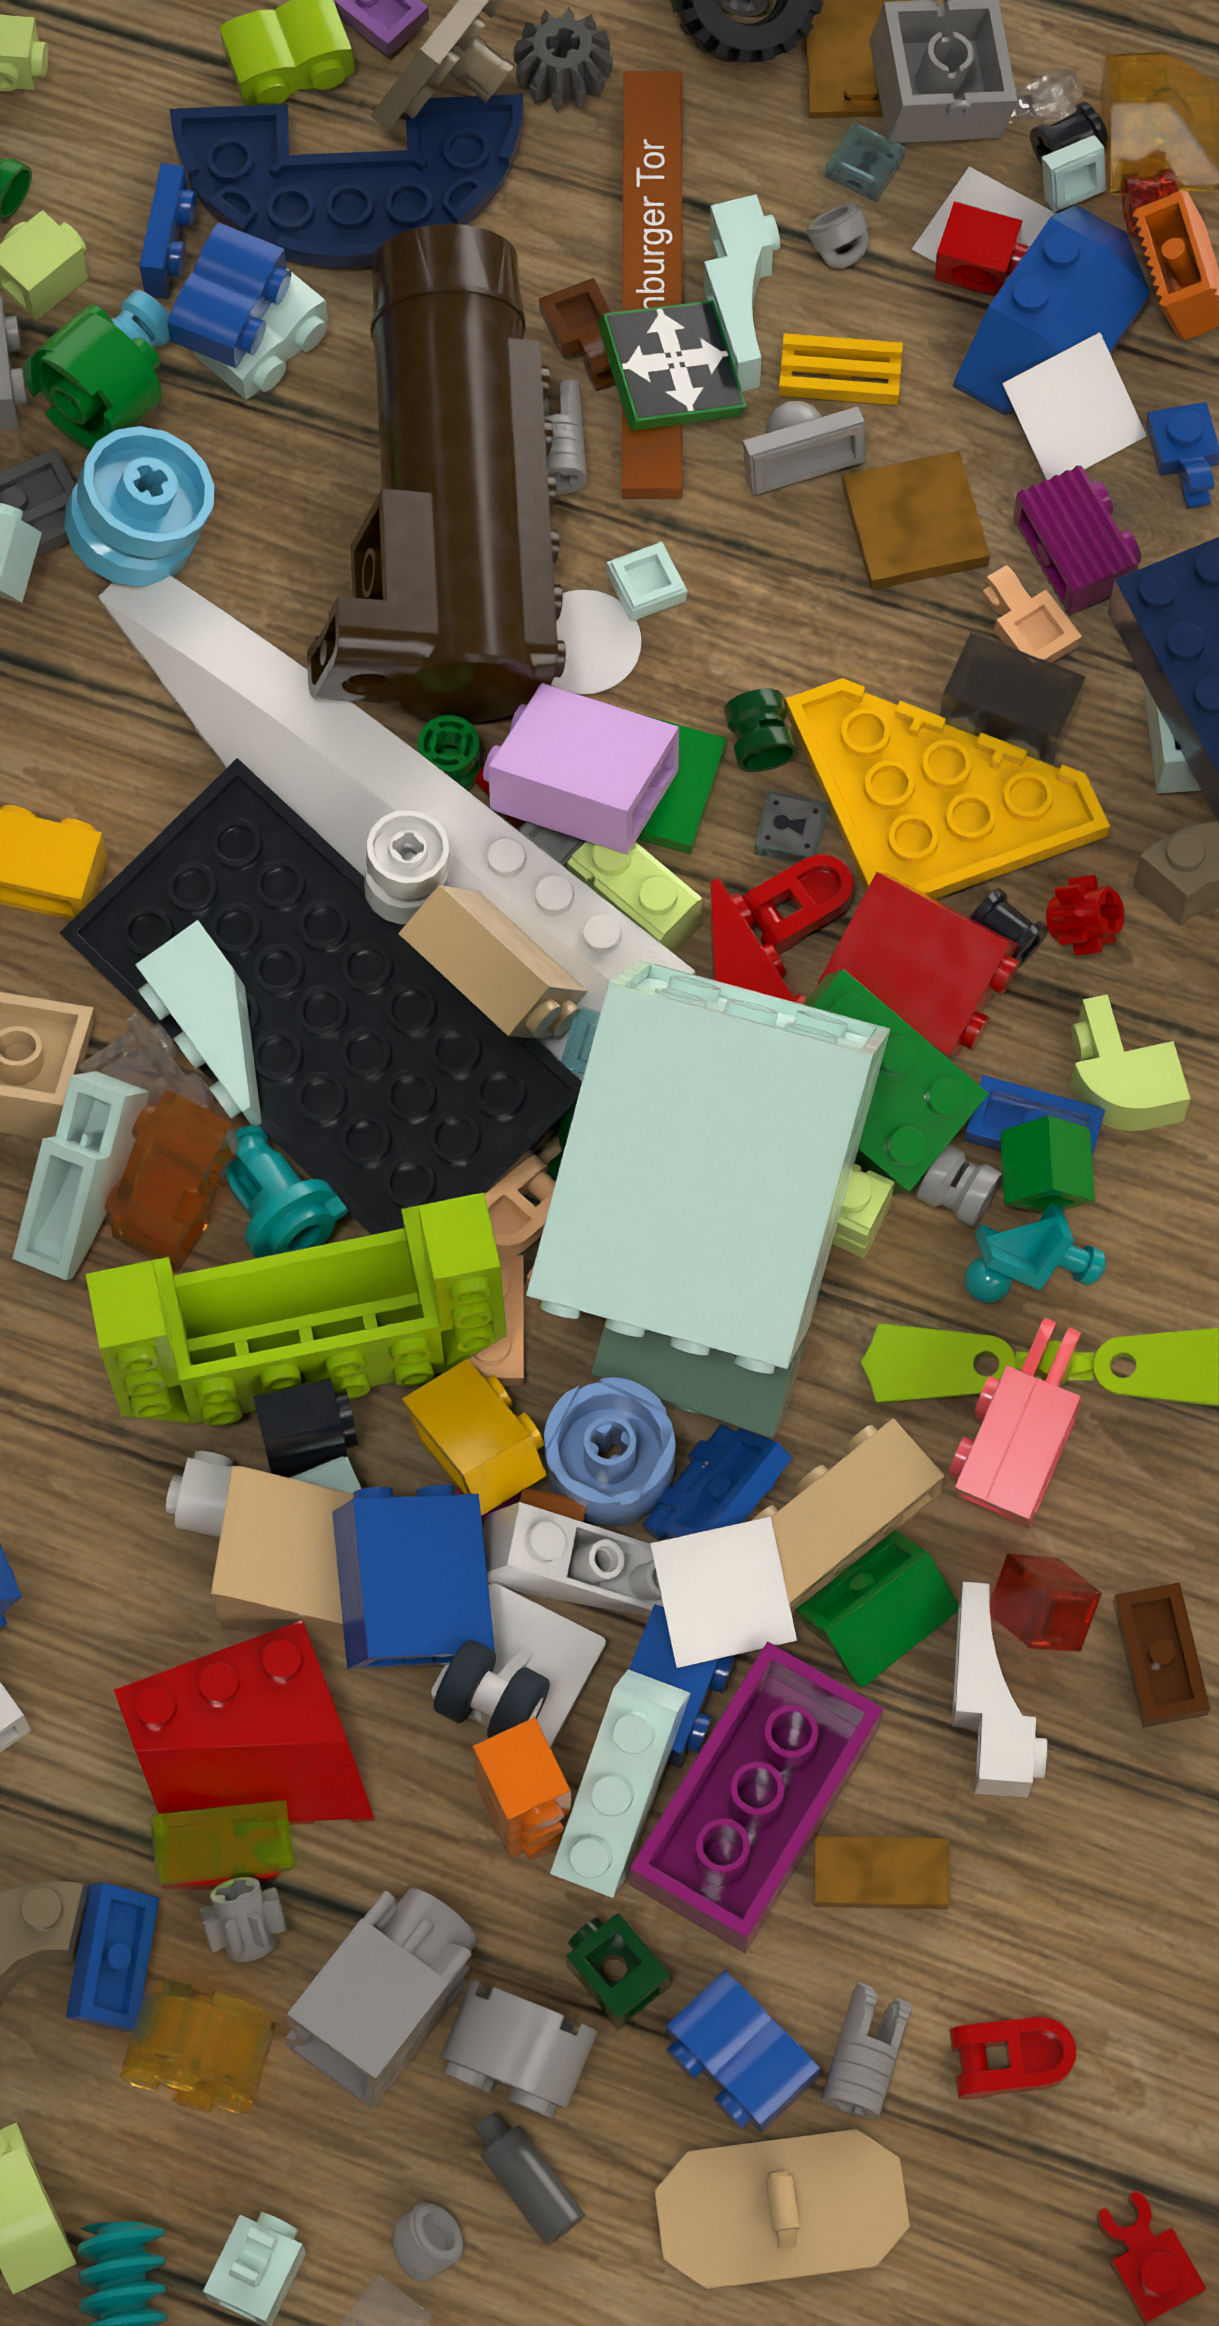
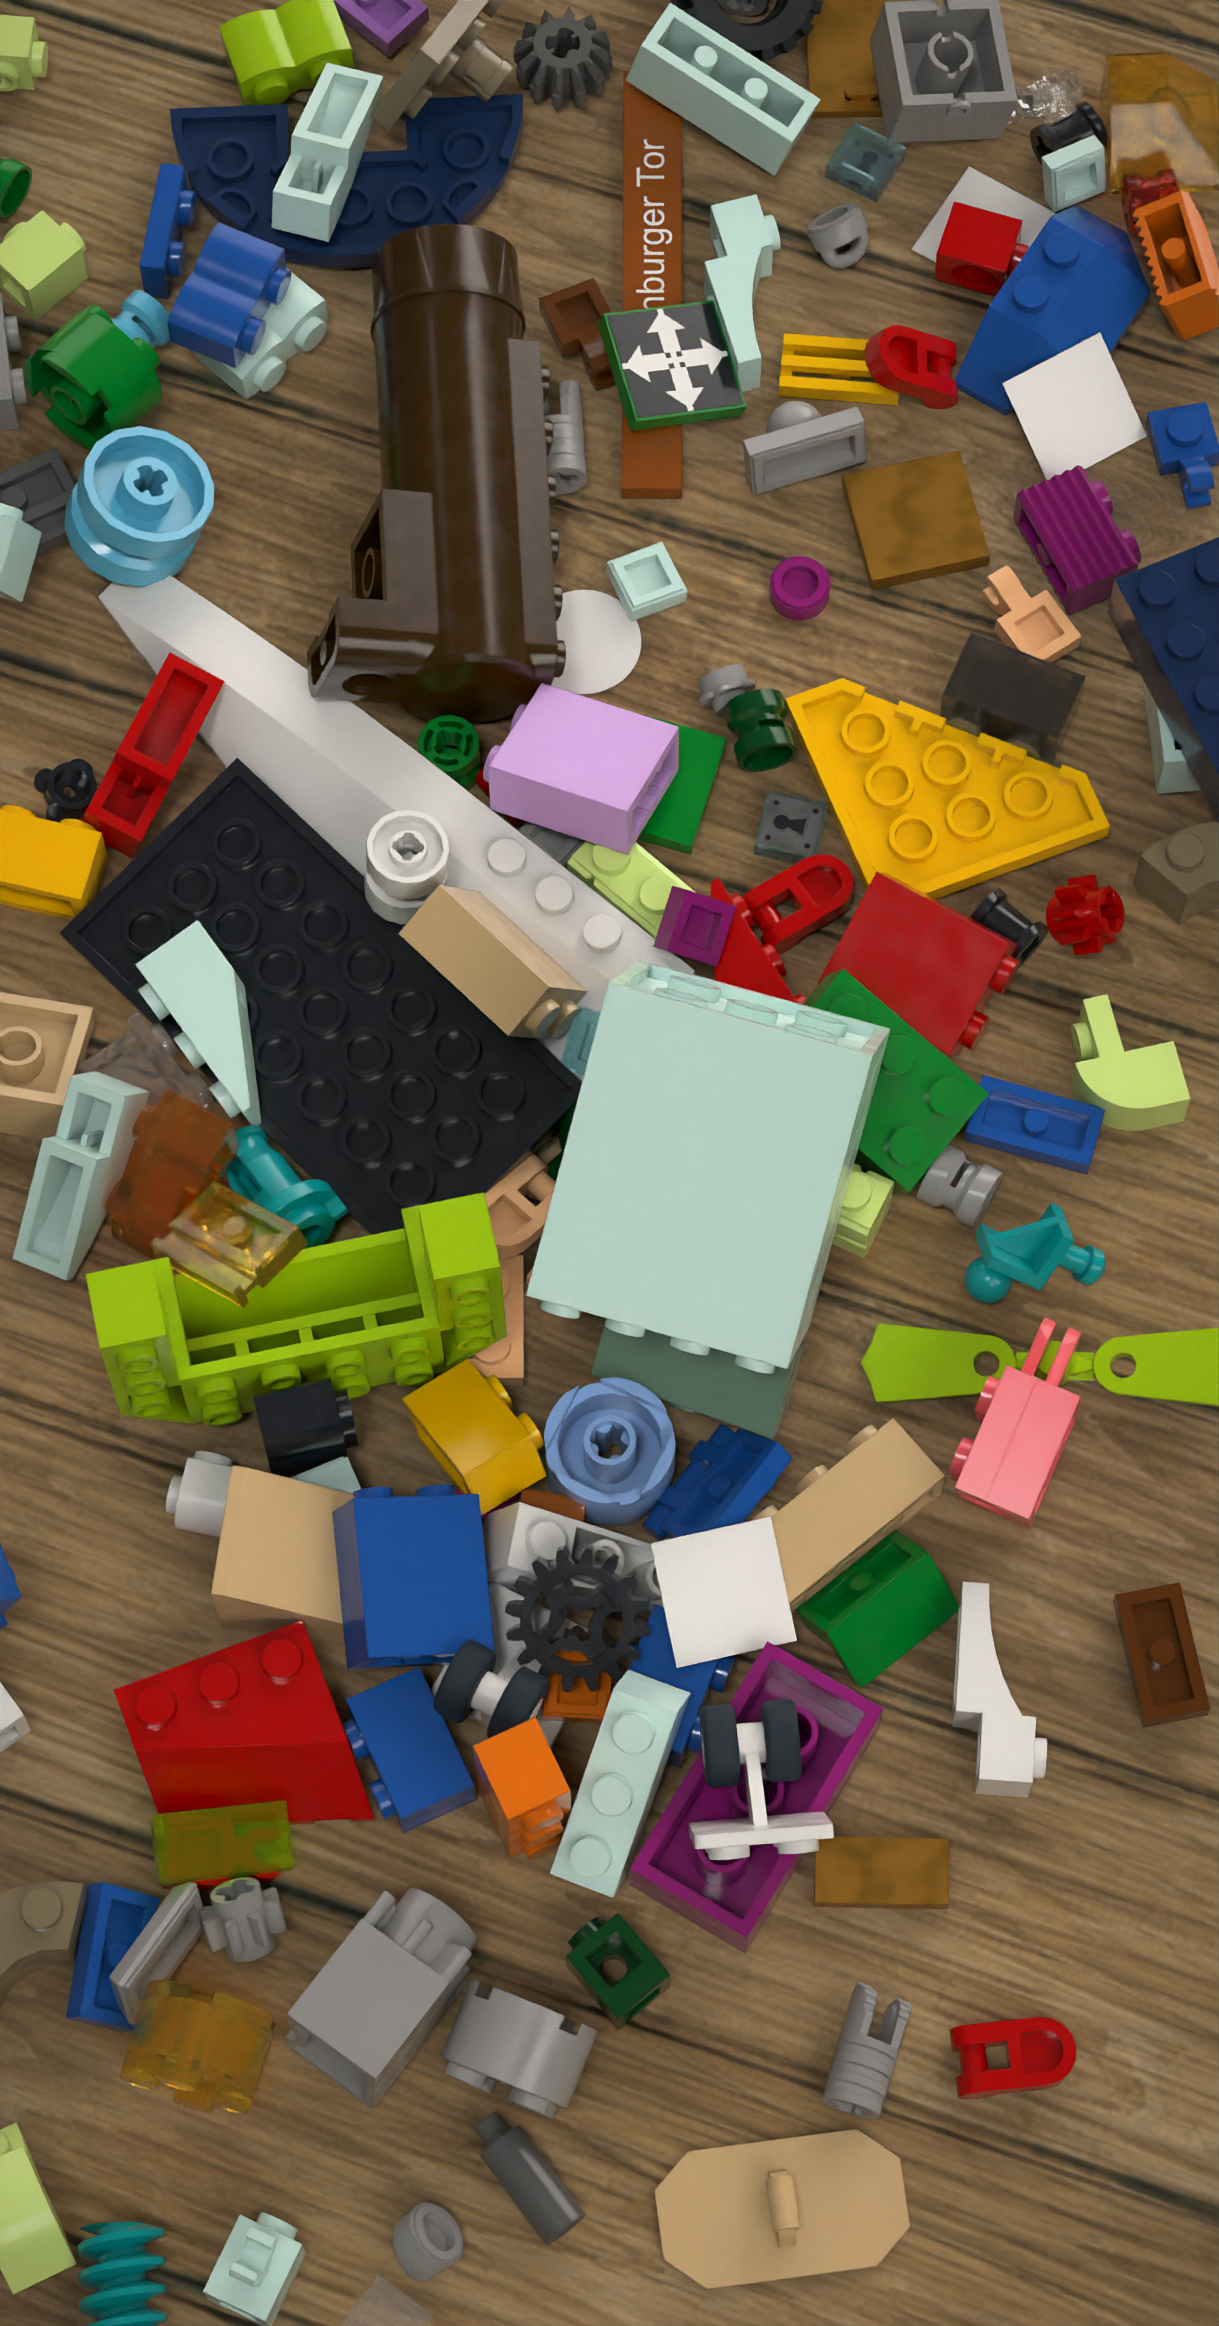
(73, 774): none -> black plate
(152, 753): none -> red slope
(158, 1948): none -> light grey tile
(229, 1243): none -> clear yellow plate
(325, 152): none -> light aqua slope
(409, 1750): none -> blue brick
(580, 1702): none -> orange tile
(595, 1643): none -> black gear
(694, 926): none -> magenta plate
(722, 89): none -> light aqua brick
(722, 686): none -> light grey plate
(741, 2053): blue brick -> none
(770, 1742): none -> plate
(799, 588): none -> magenta tile
(914, 365): none -> red plate
(1044, 1602): clear red panel -> none
(1047, 1164): green panel -> none
(1154, 2268): red plate -> none

